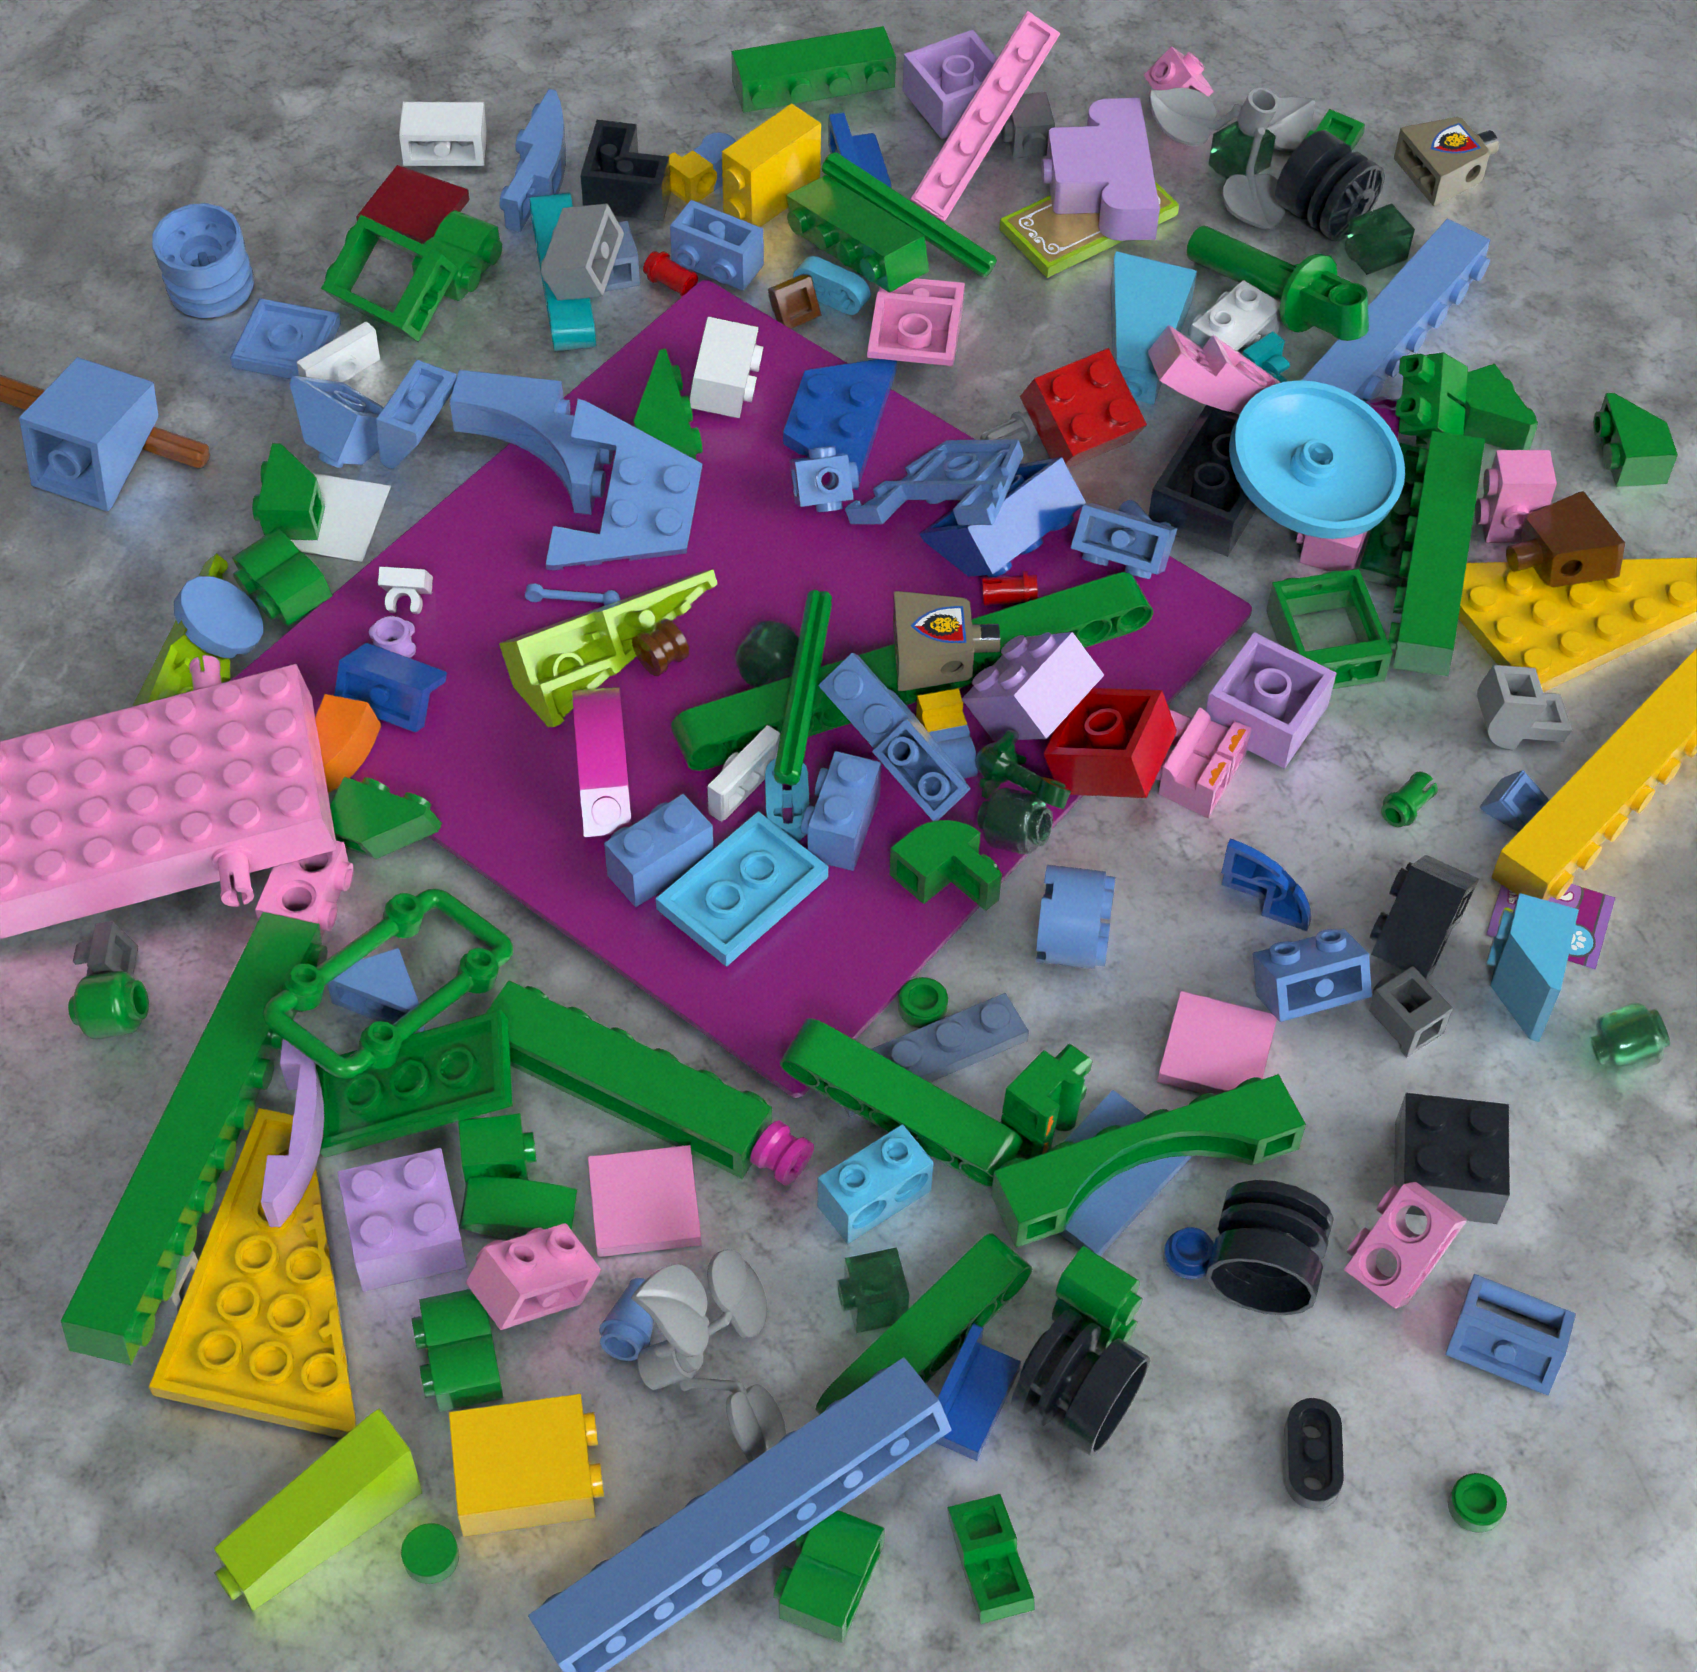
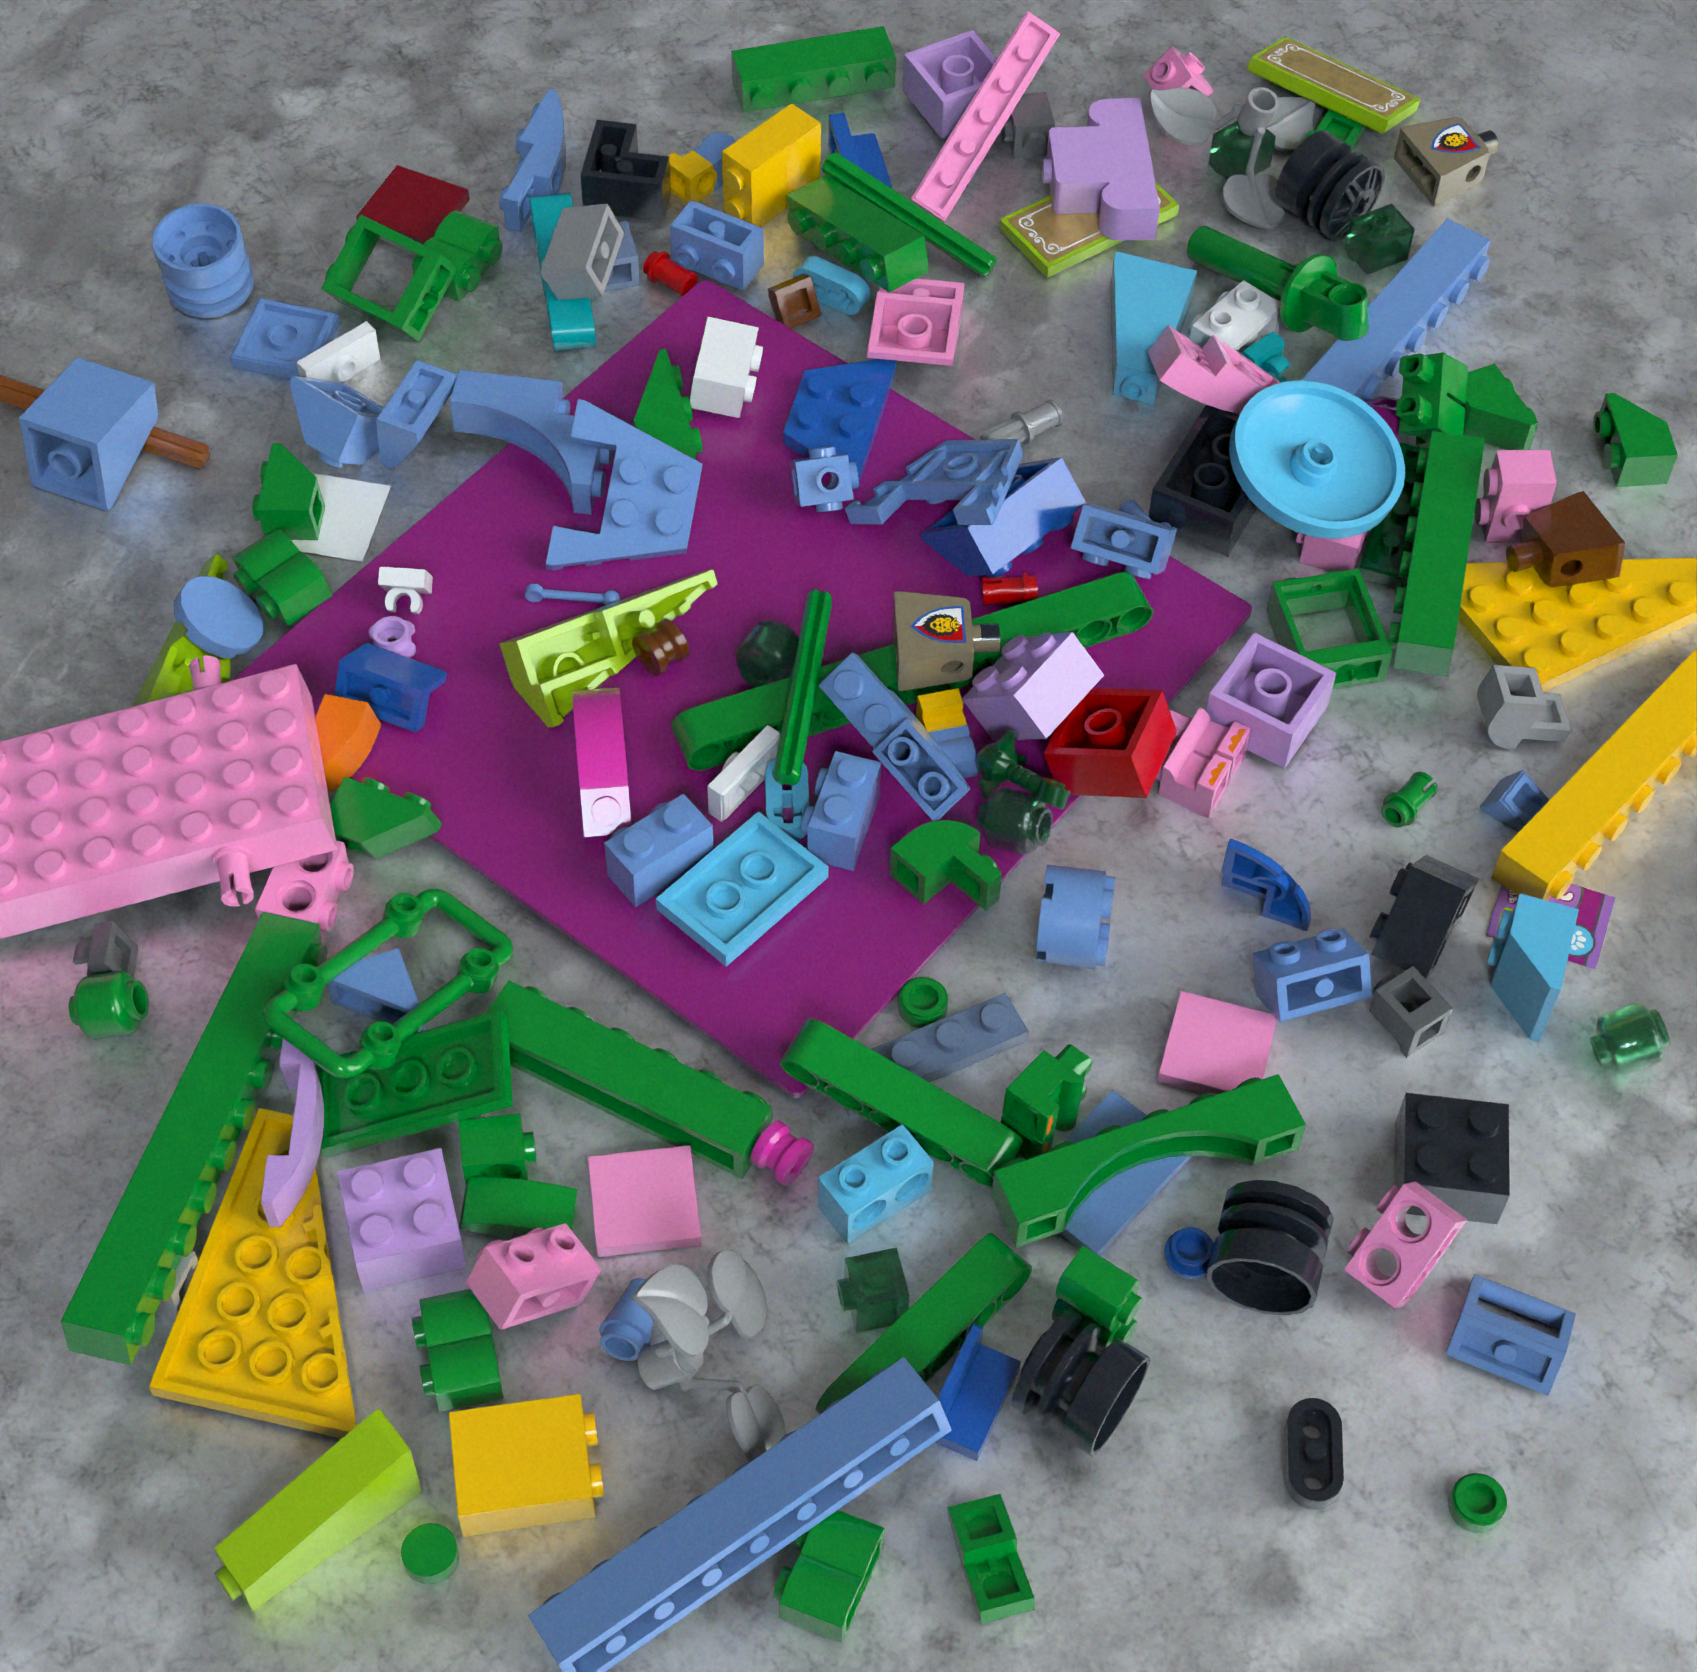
(443, 133): white brick -> none
(1083, 409): red brick -> none
(1333, 84): none -> tile

